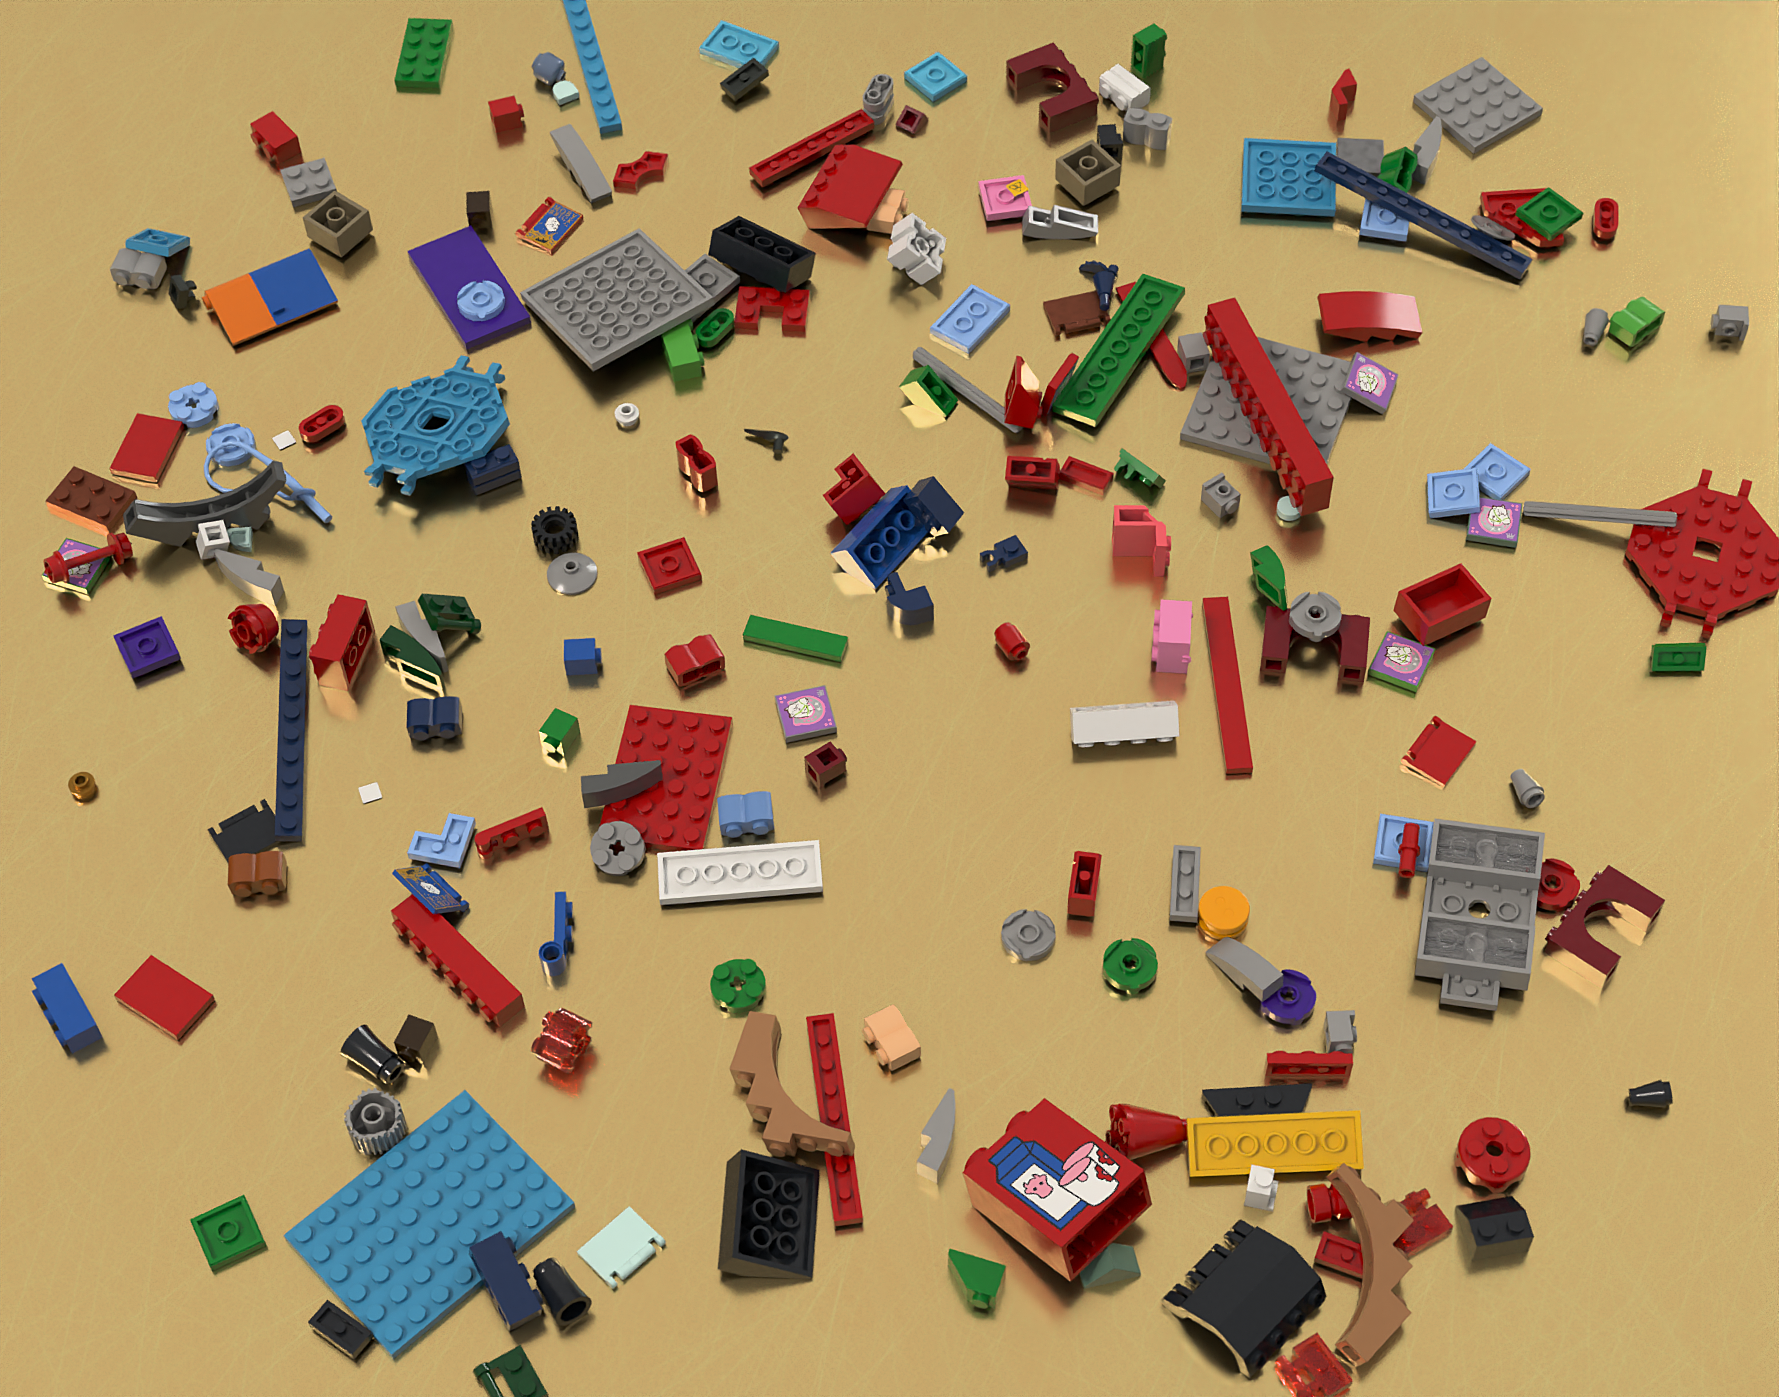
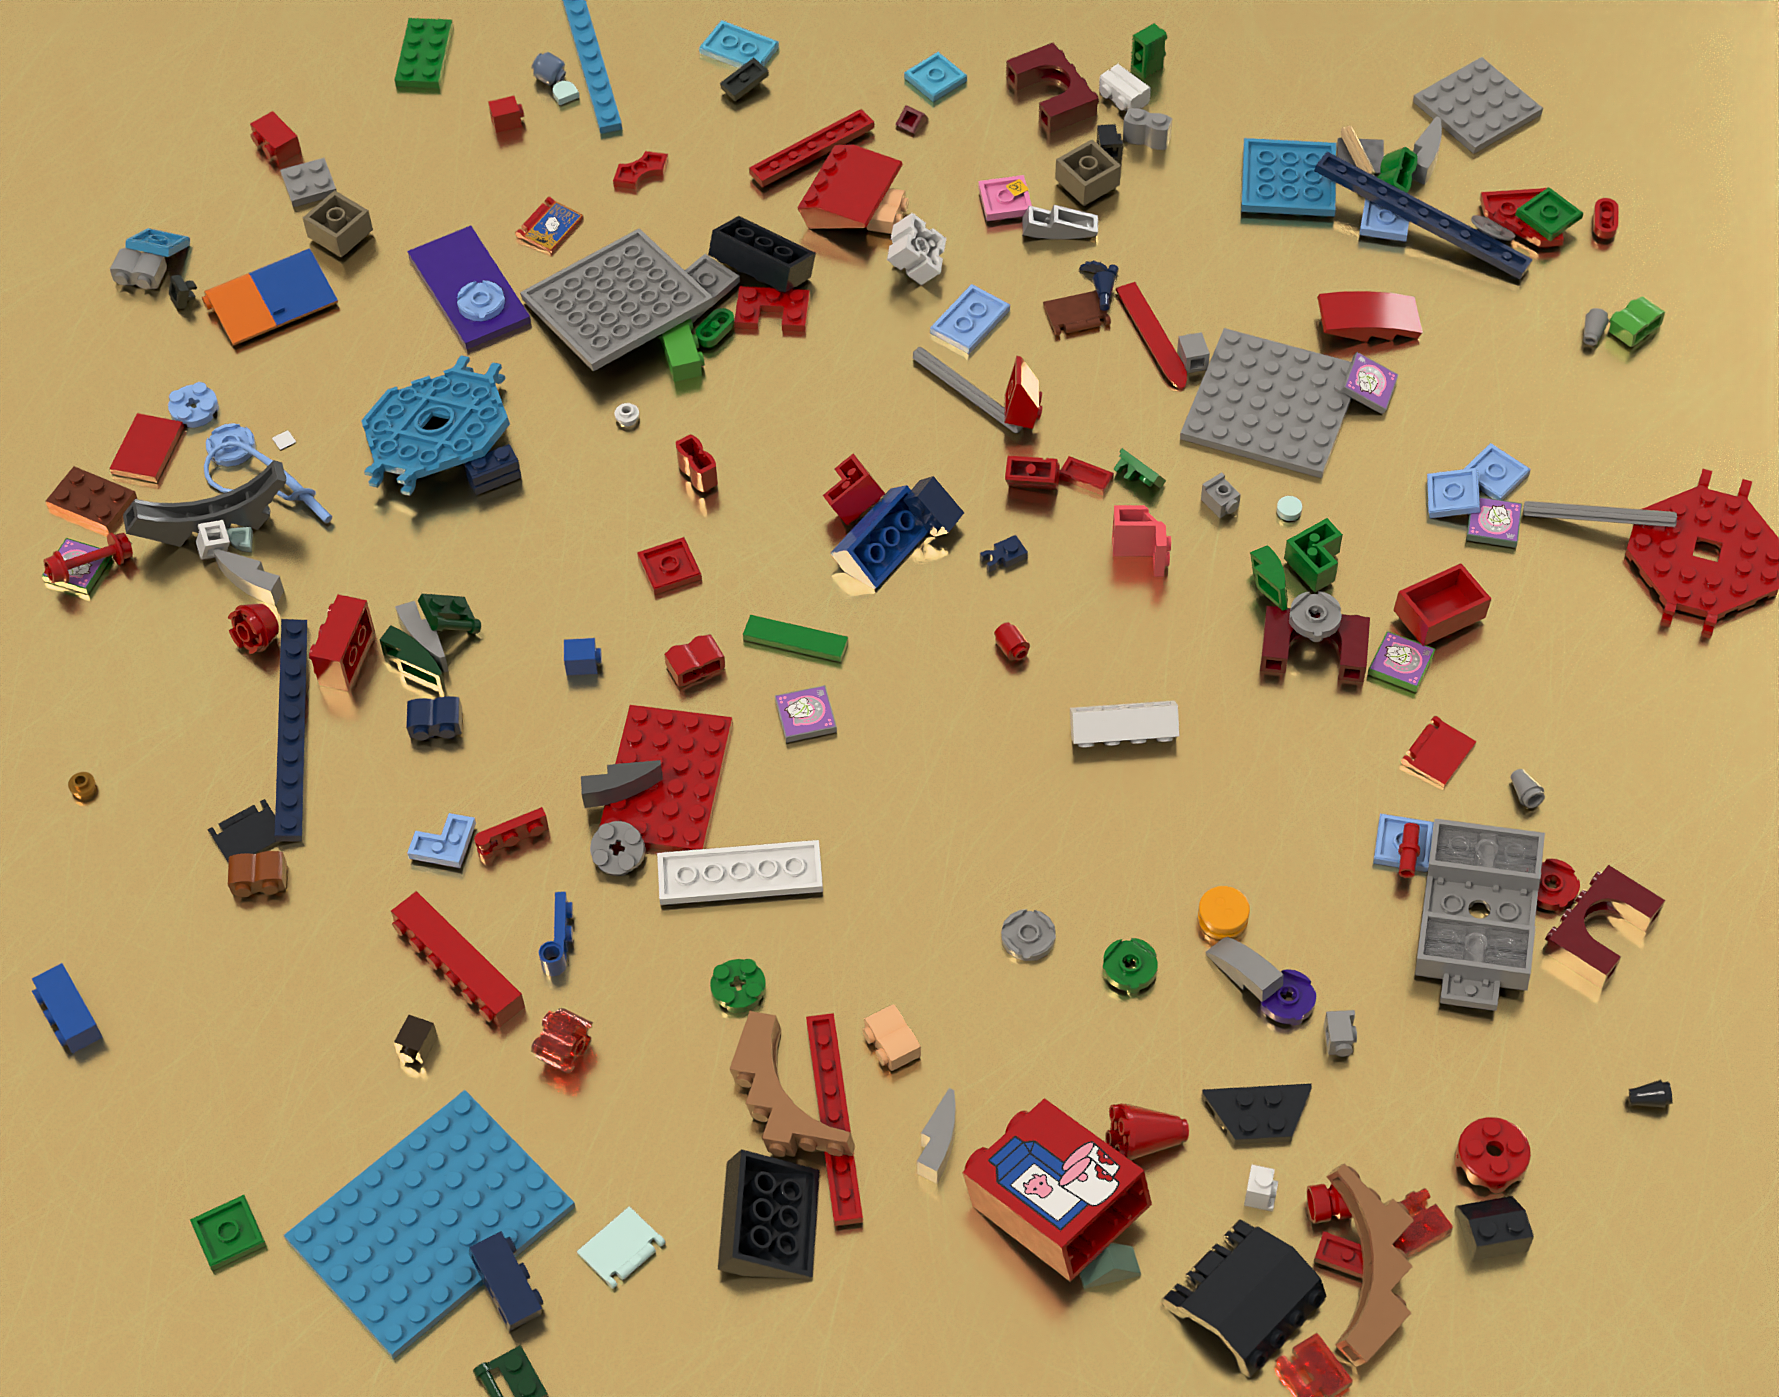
(147, 647): dark purple plate -> none
(164, 997): red tile -> none
(320, 423): red plate -> none
(340, 1329): black plate -> none
(370, 792): white sticker -> none
(372, 1054): black plant -> none
(375, 1122): light grey brick -> none
(431, 889): piece -> none
(479, 209): dark brown brick -> none
(550, 519): black tyre -> none
(559, 731): green brick -> none
(561, 1292): black plant -> none
(573, 581): light grey dish -> none
(581, 163): light grey slope -> none
(745, 814): medium blue brick -> none
(772, 436): pearl dark grey bar -> none
(825, 764): dark red brick -> none
(878, 98): light grey brick -> none
(908, 606): dark blue brick -> none
(928, 391): green slope -> none
(977, 1278): green slope -> none
(1058, 383): red tile -> none
(1084, 883): red brick -> none
(1118, 350): green plate -> none
(1172, 636): bright pink brick -> none
(1185, 883): light grey plate -> none
(1227, 685): red tile -> none
(1268, 407): red brick -> none
(1274, 1141): yellow plate -> none
(1309, 1064): red plate -> none
(1312, 554): none -> green brick
(1342, 93): red slope -> none
(1356, 149): none -> tan axle
(1678, 657): green plate -> none
(1731, 321): light grey brick -> none

